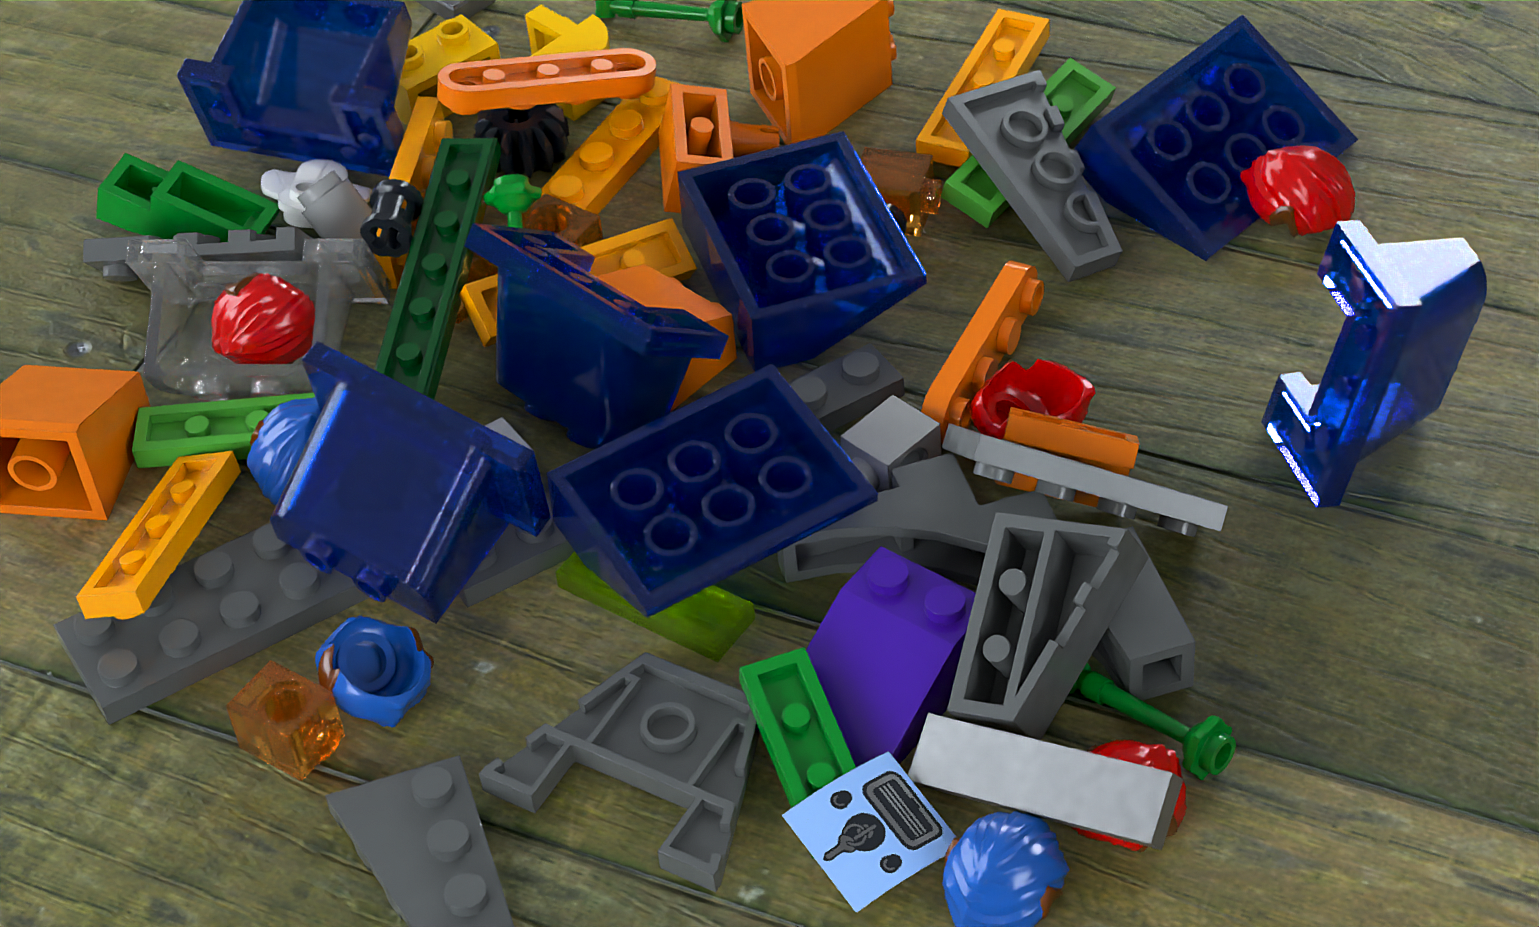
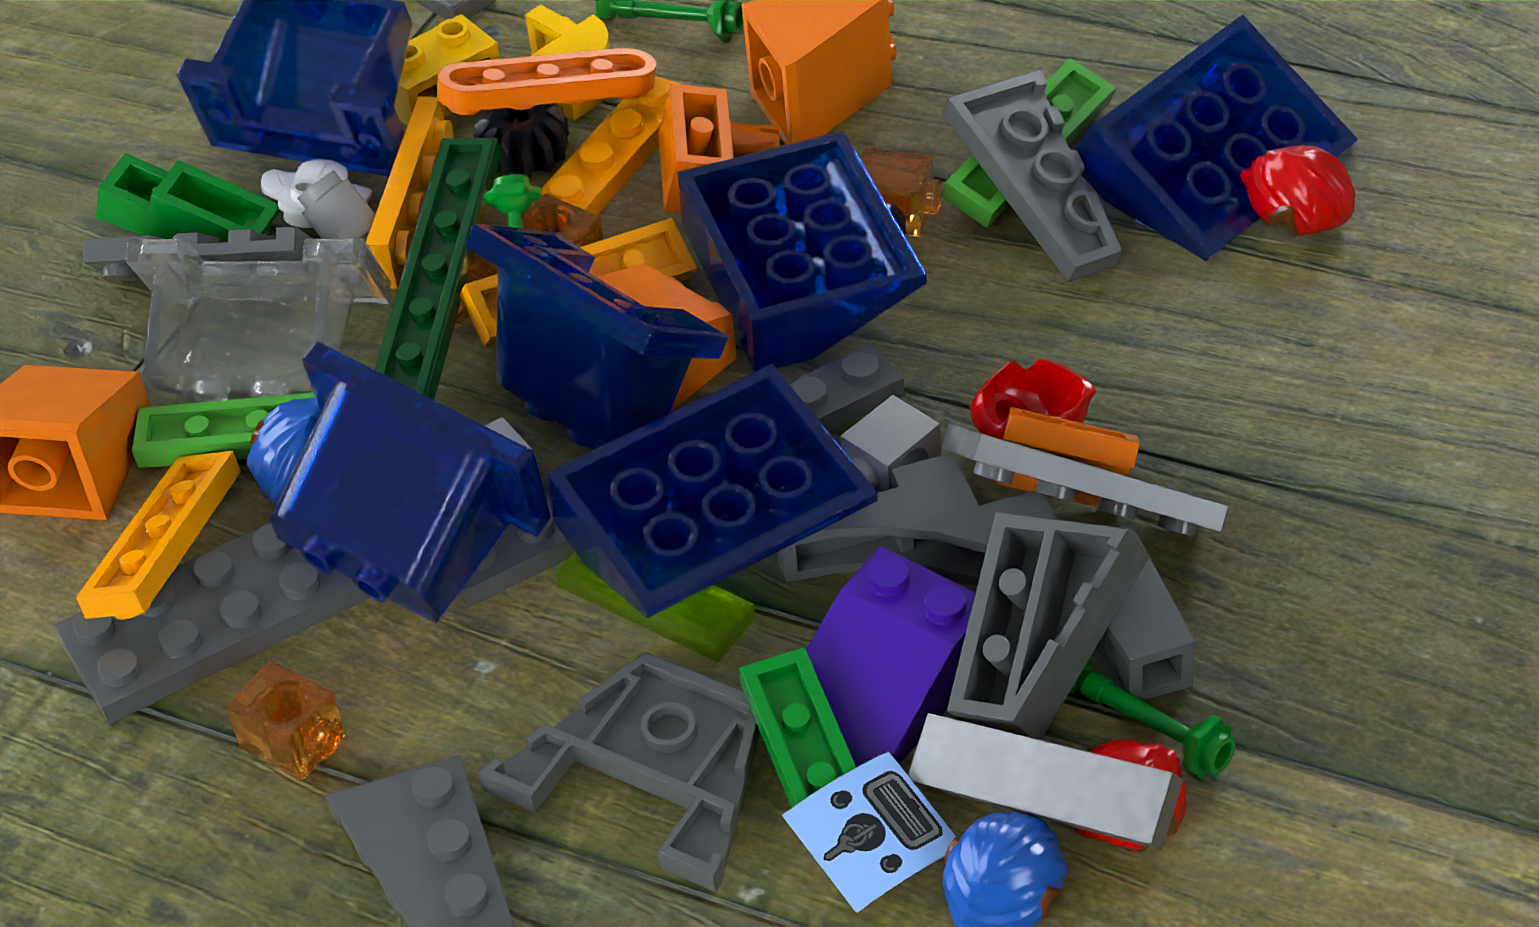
(262, 321): red hair -> none
(374, 669): blue hair -> none
(388, 215): black bush -> none
(984, 342): orange plate -> none
(1002, 52): light orange plate -> none
(1392, 361): clear blue windscreen -> none

